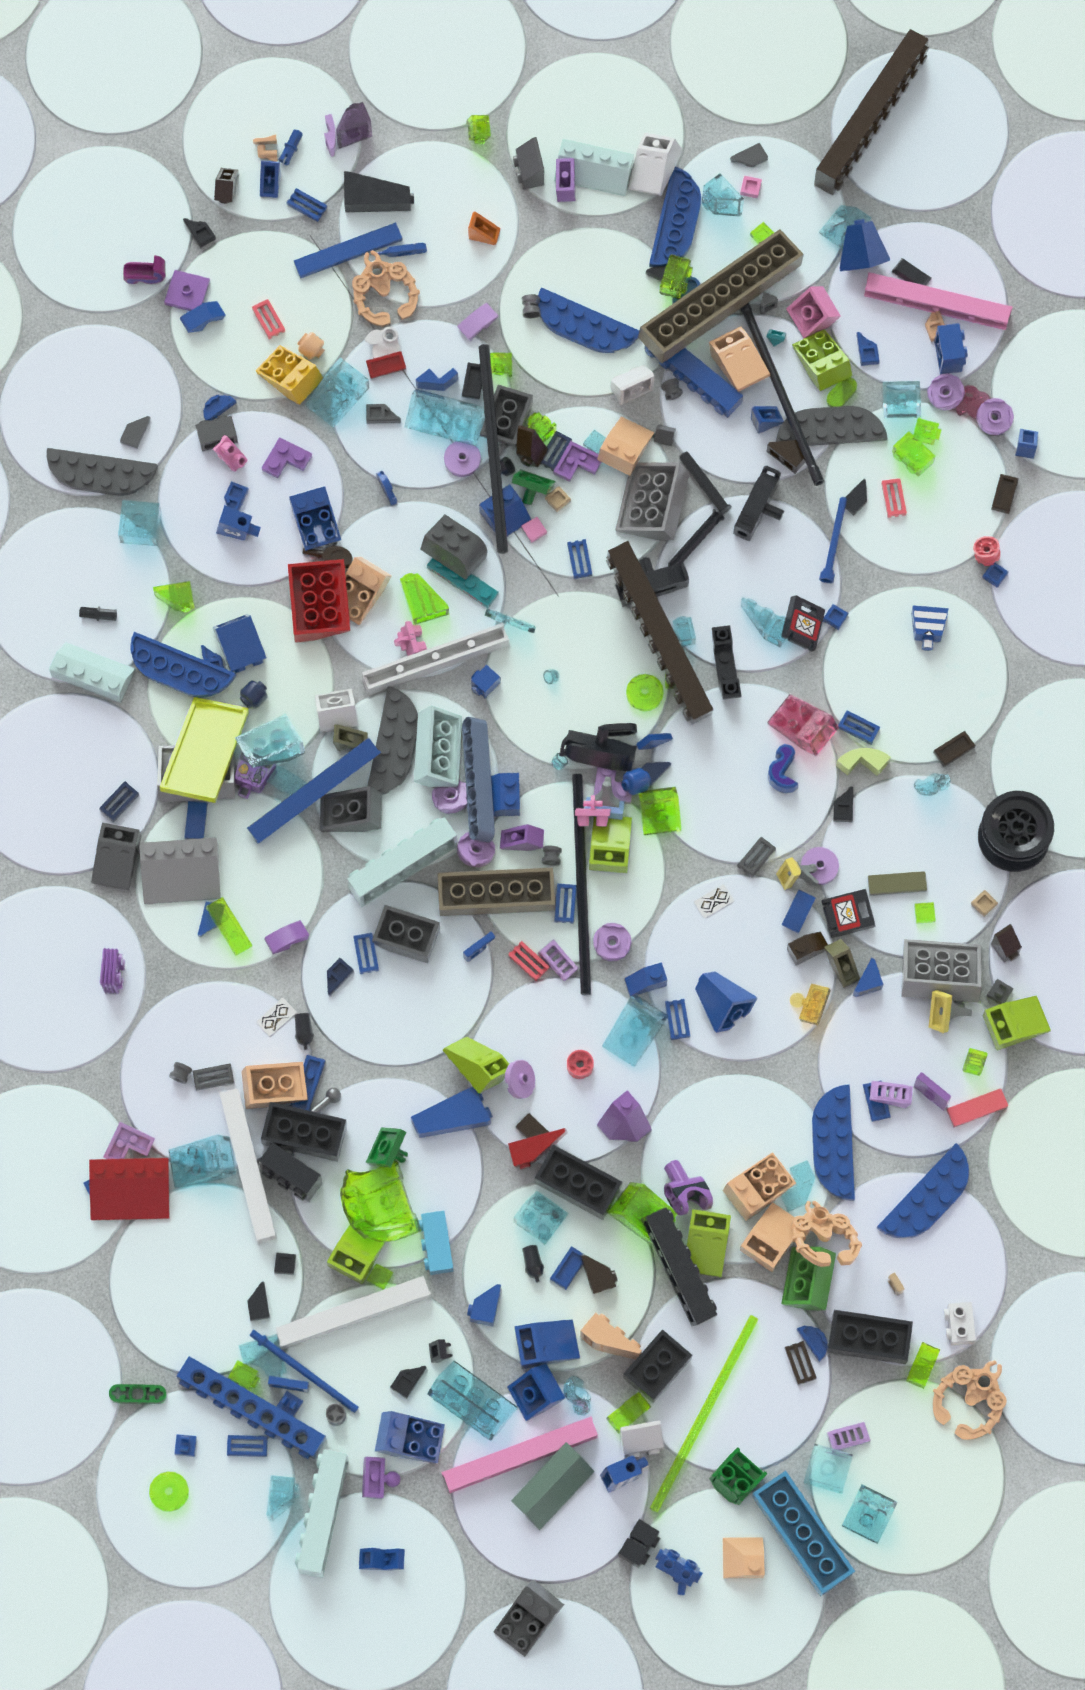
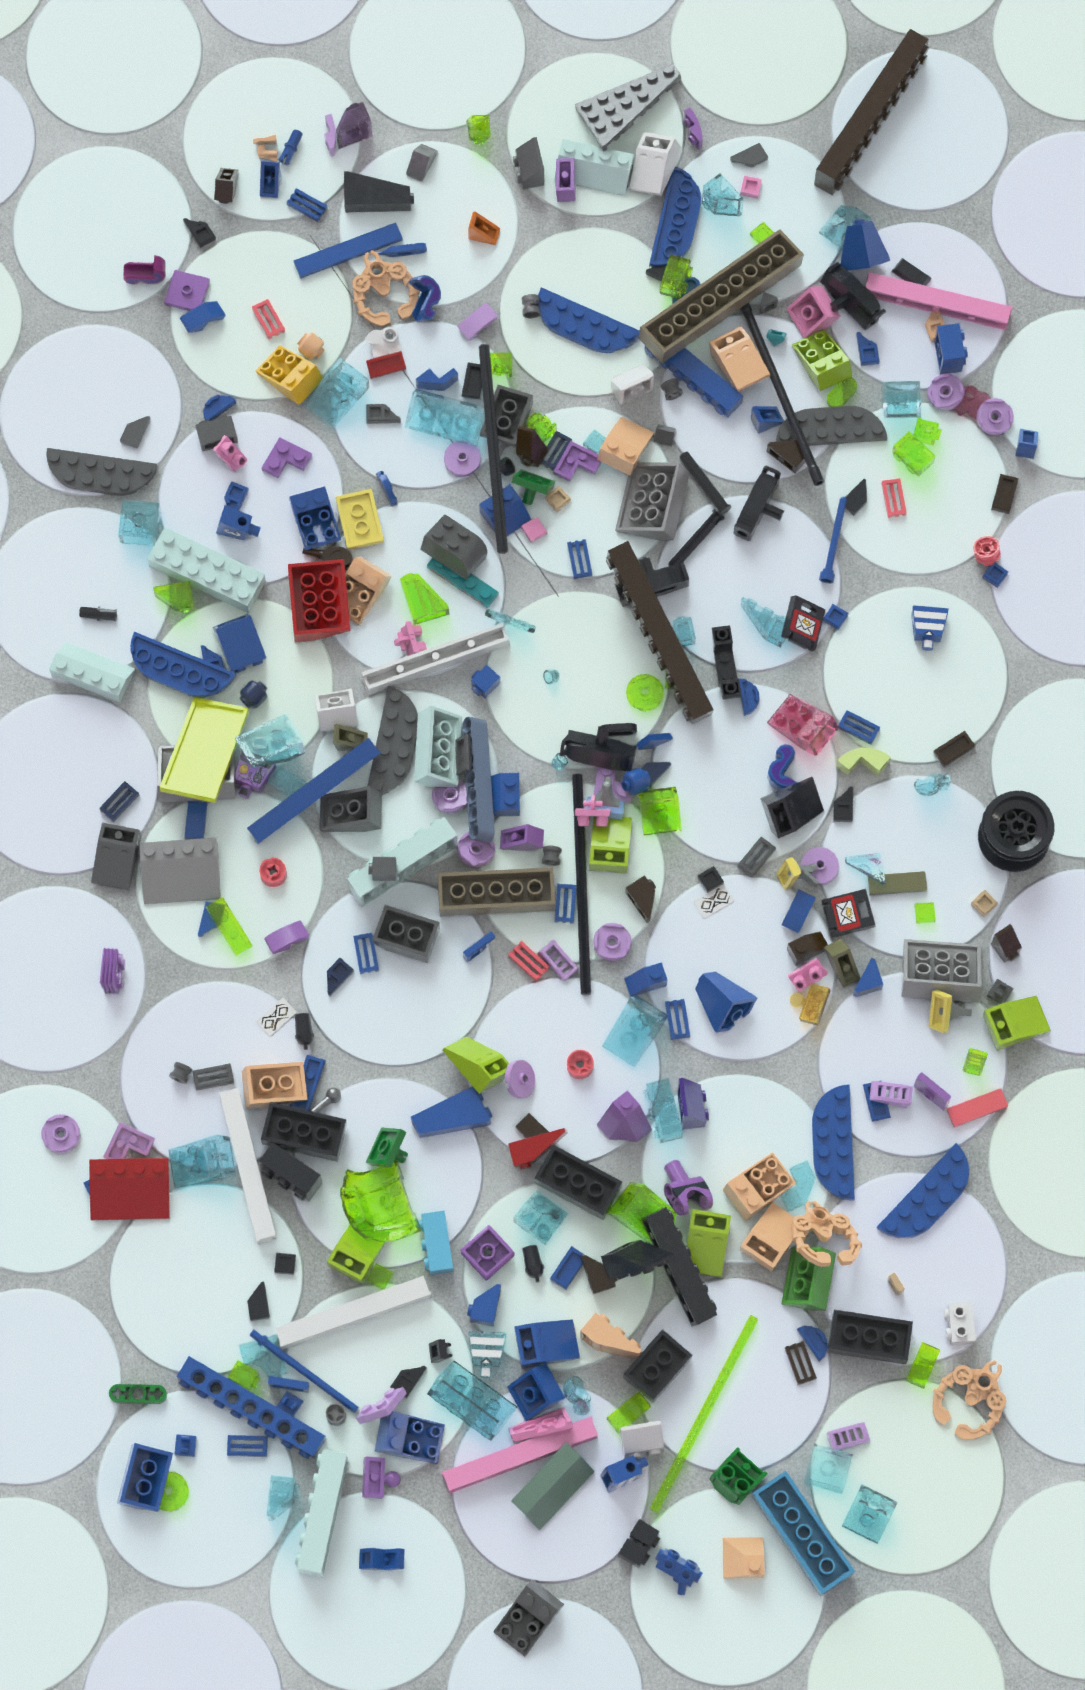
(58, 1124): none -> lavender plate
(144, 1478): none -> blue slope
(206, 570): none -> light aqua brick
(277, 878): none -> coral wheel
(359, 519): none -> light yellow plate
(383, 868): none -> dark grey brick
(383, 1407): none -> lavender plate
(420, 161): none -> flat silver slope
(429, 297): none -> blue animal
(463, 754): none -> flat silver tile
(487, 1350): none -> torso
(500, 1253): none -> medium lavender brick
(545, 1424): none -> bright pink wing
(616, 109): none -> wing
(634, 1259): none -> black slope
(642, 896): none -> dark brown slope
(663, 1110): none -> clear light blue brick
(691, 1104): none -> slope
(695, 132): none -> medium lavender slope
(710, 879): none -> black tile
(749, 697): none -> blue tile
(792, 807): none -> black slope
(807, 974): none -> bright pink hips
(852, 296): none -> black piece
(869, 865): none -> clear light blue tile

